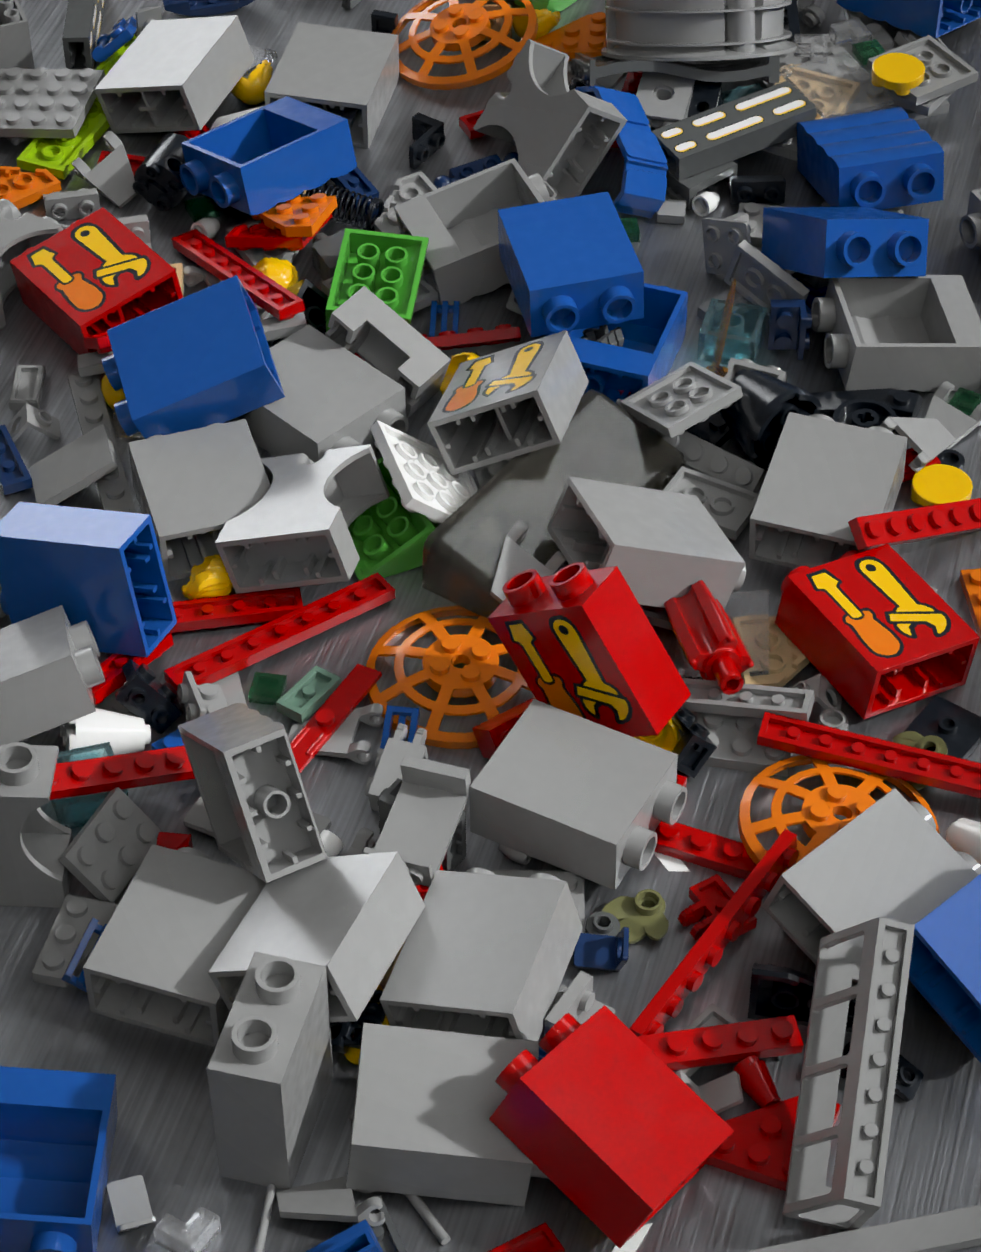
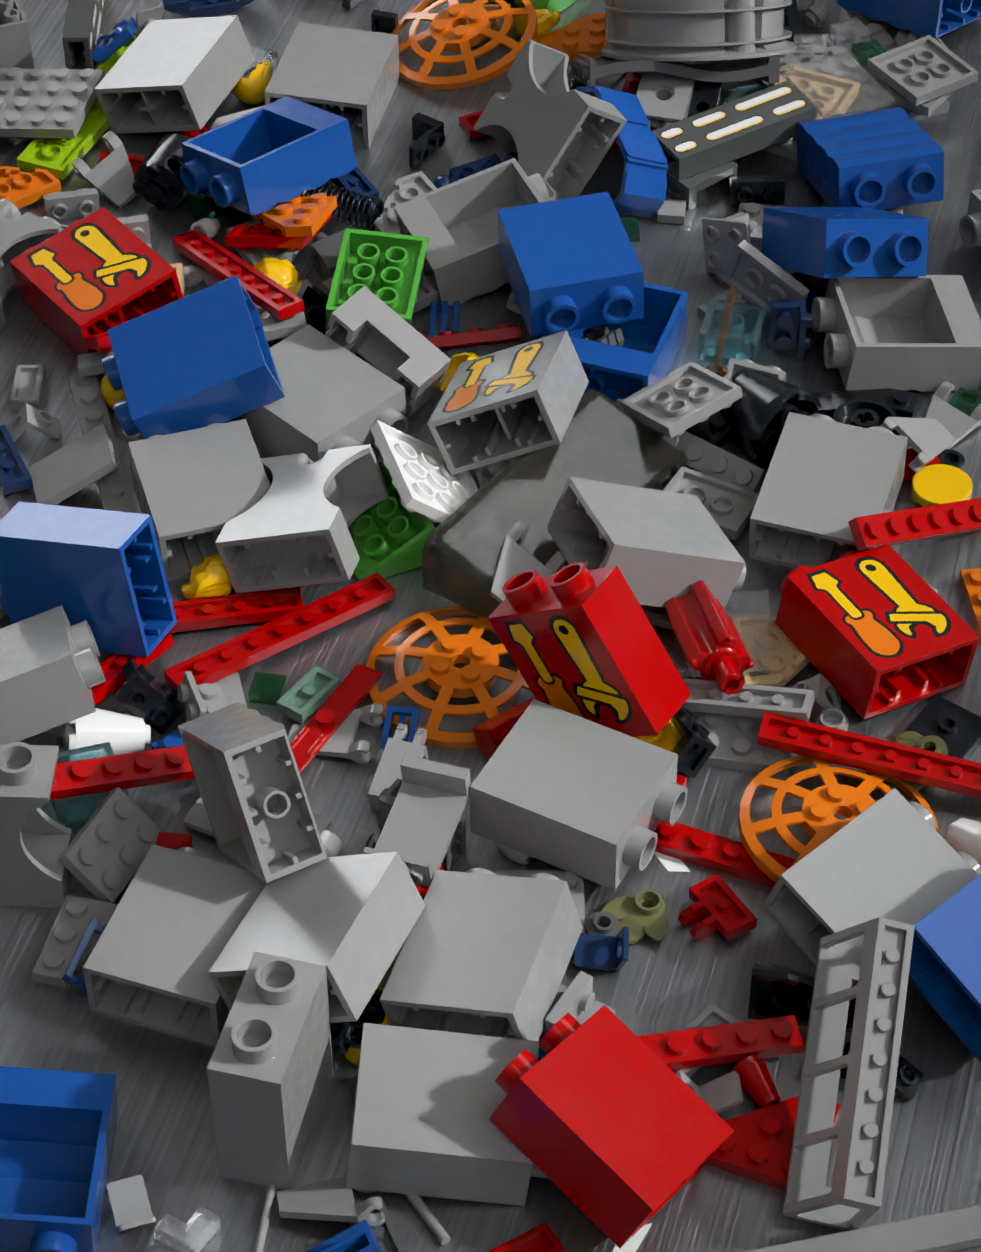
(705, 203): white hose -> none
(724, 928): red plate -> none
(897, 72): yellow tile -> none

